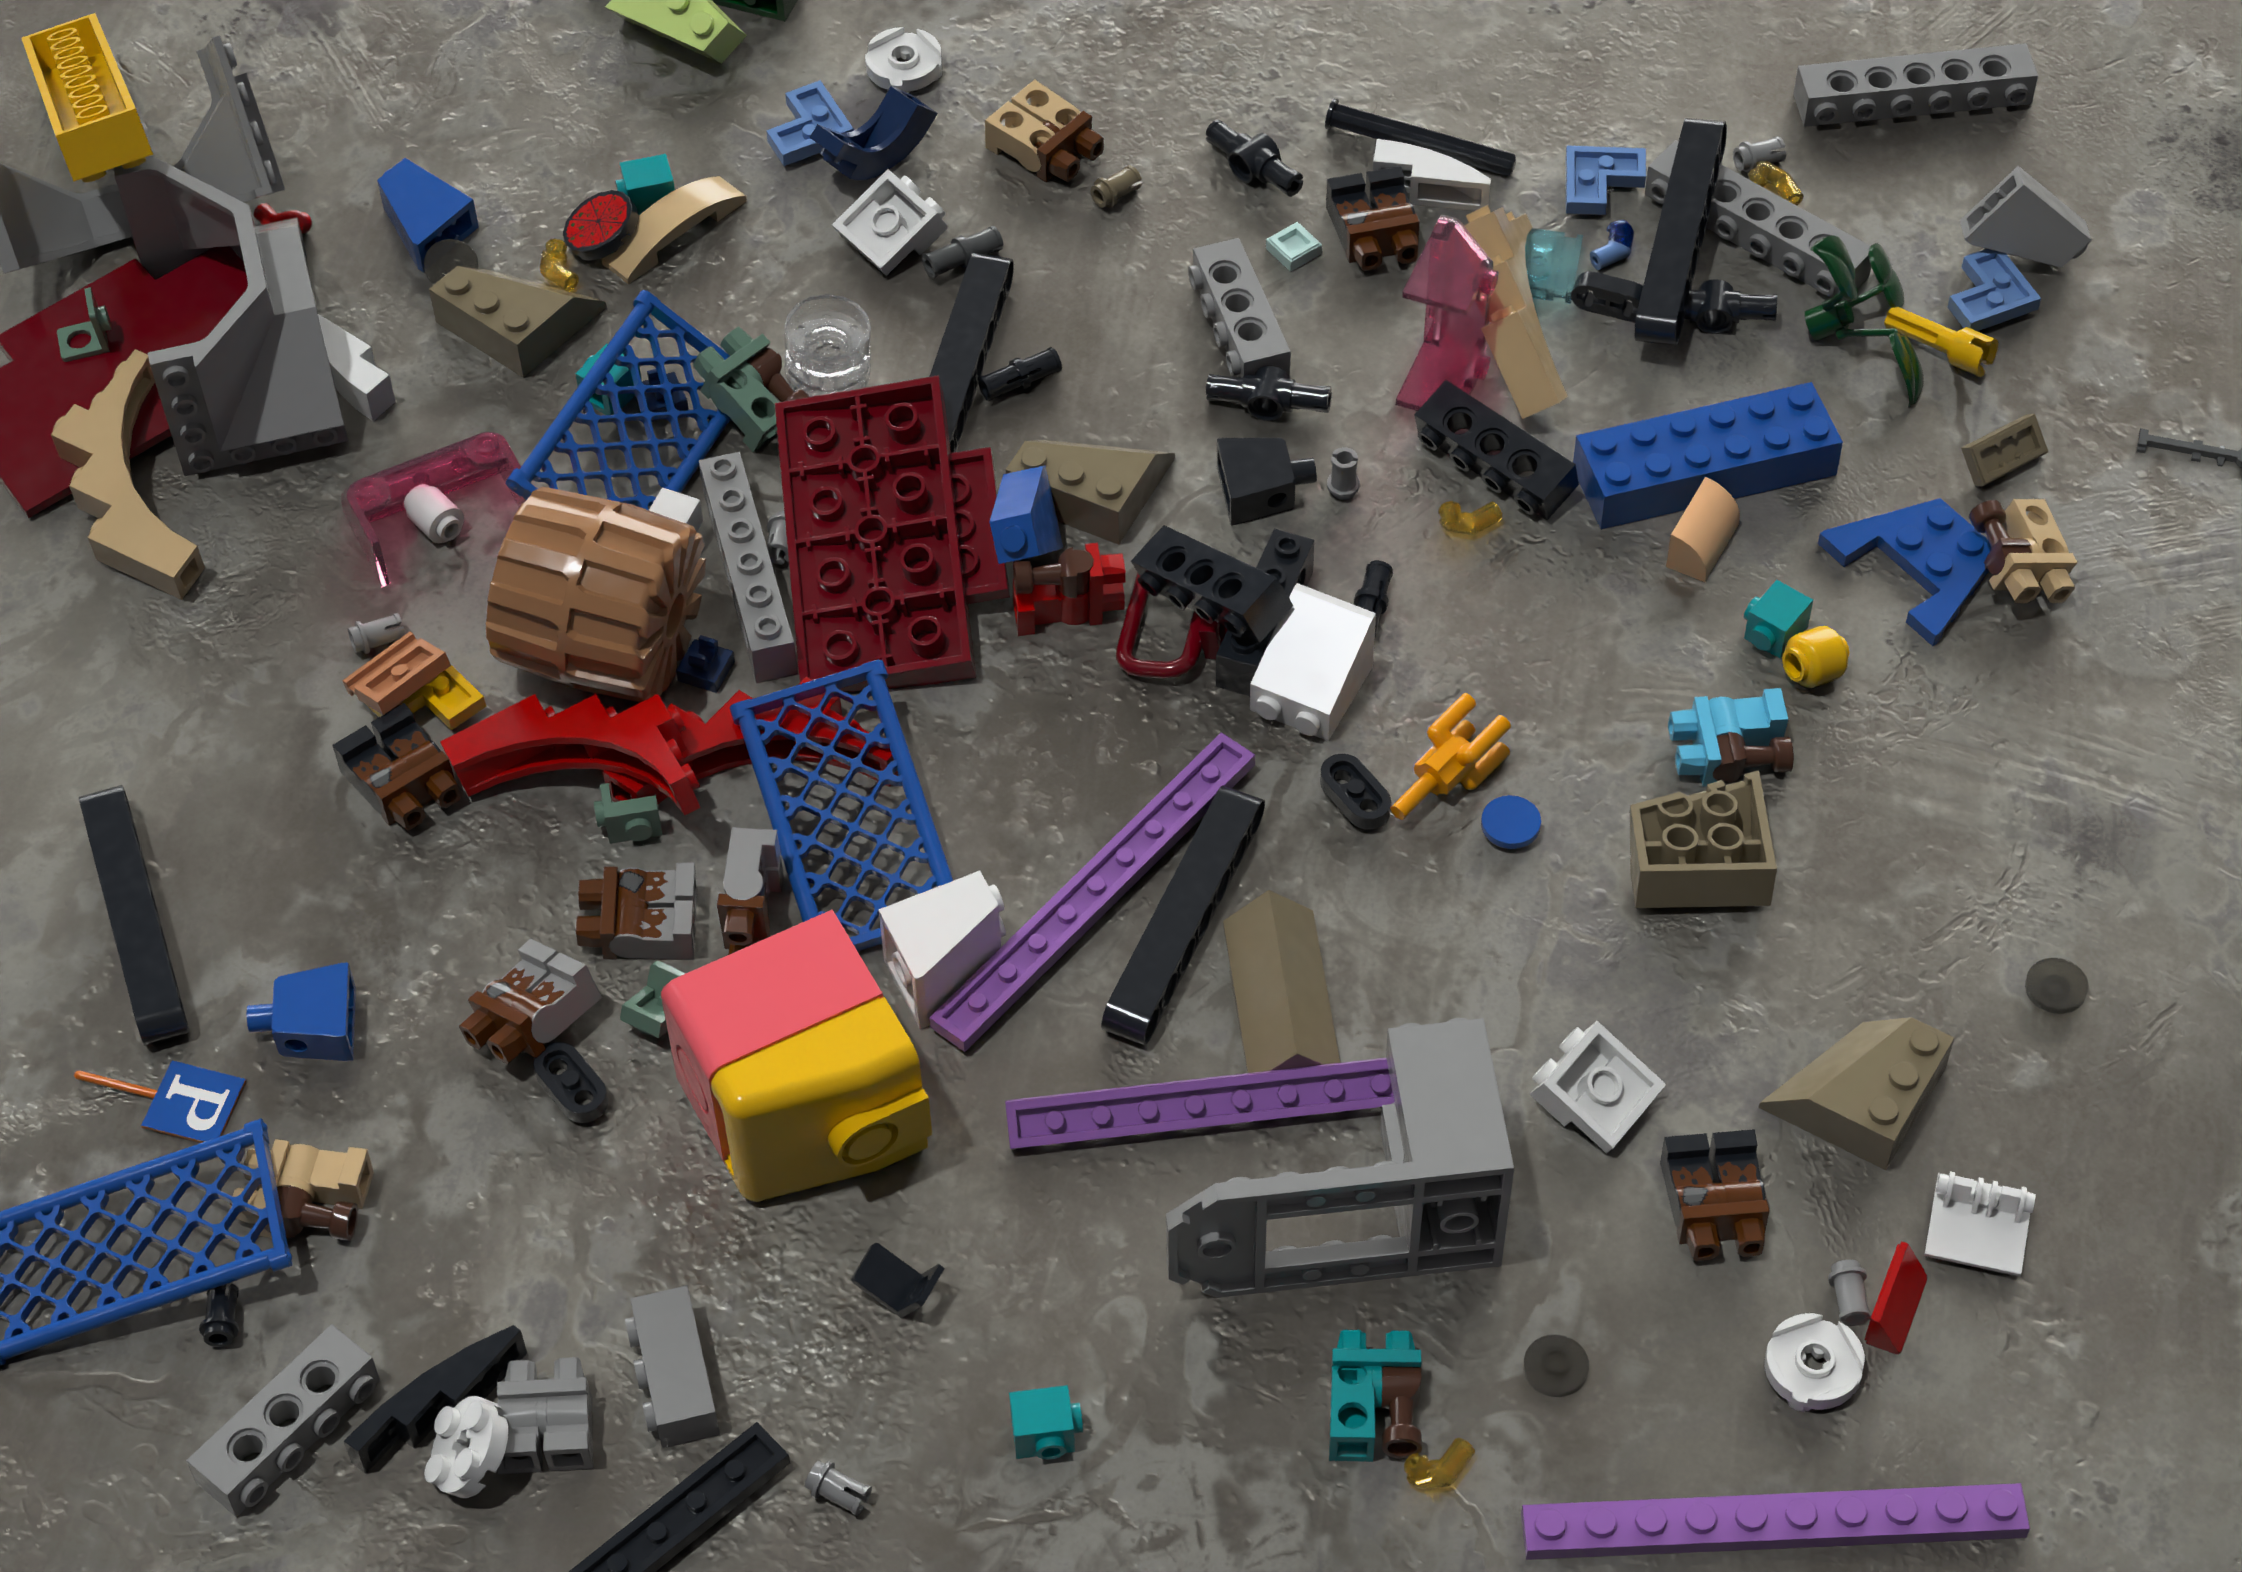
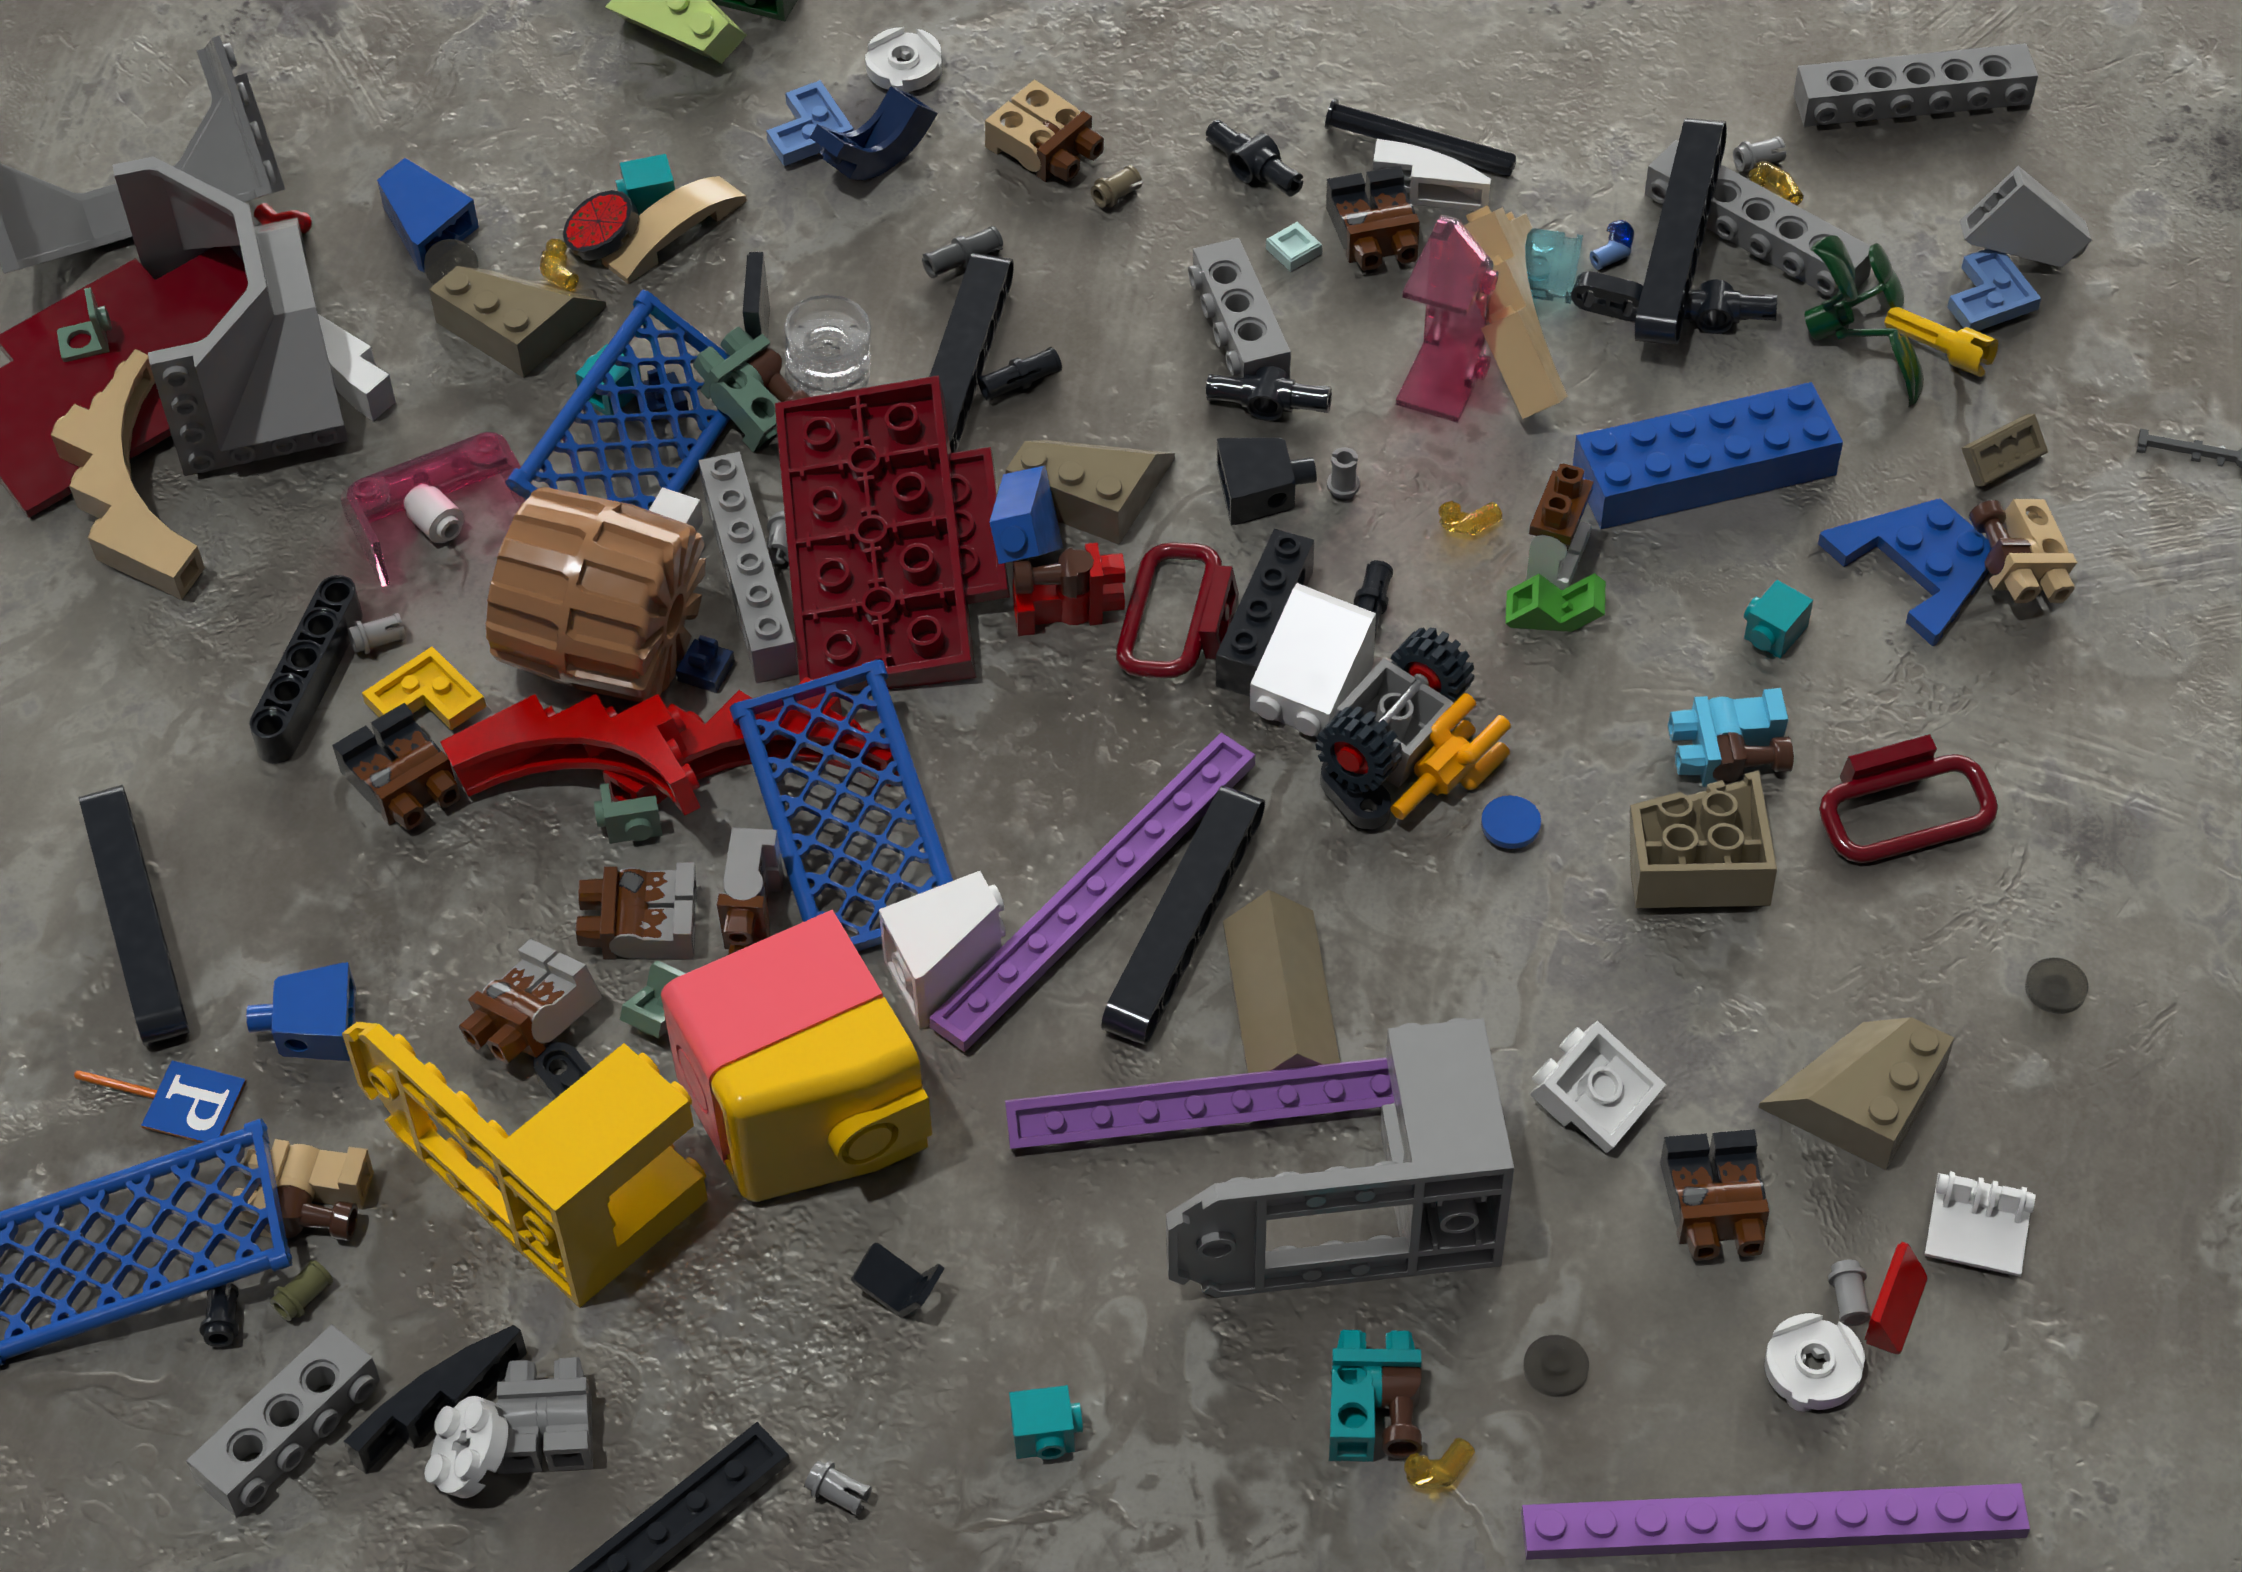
(86, 99): yellow brick -> none
(300, 1291): none -> olive pin
(305, 670): none -> black beam
(396, 673): nougat plate -> none
(578, 1182): none -> yellow bracket
(672, 1367): light grey brick -> none
(756, 297): none -> black tile
(891, 222): white plate -> none
(1211, 584): black brick -> none
(1390, 714): none -> brick
(1454, 409): black brick -> none
(1544, 606): none -> bright green slope
(1557, 527): none -> hips
(1594, 168): medium blue plate -> none
(1703, 531): light nougat brick -> none
(1815, 657): yellow head -> none
(1894, 767): none -> dark red bar

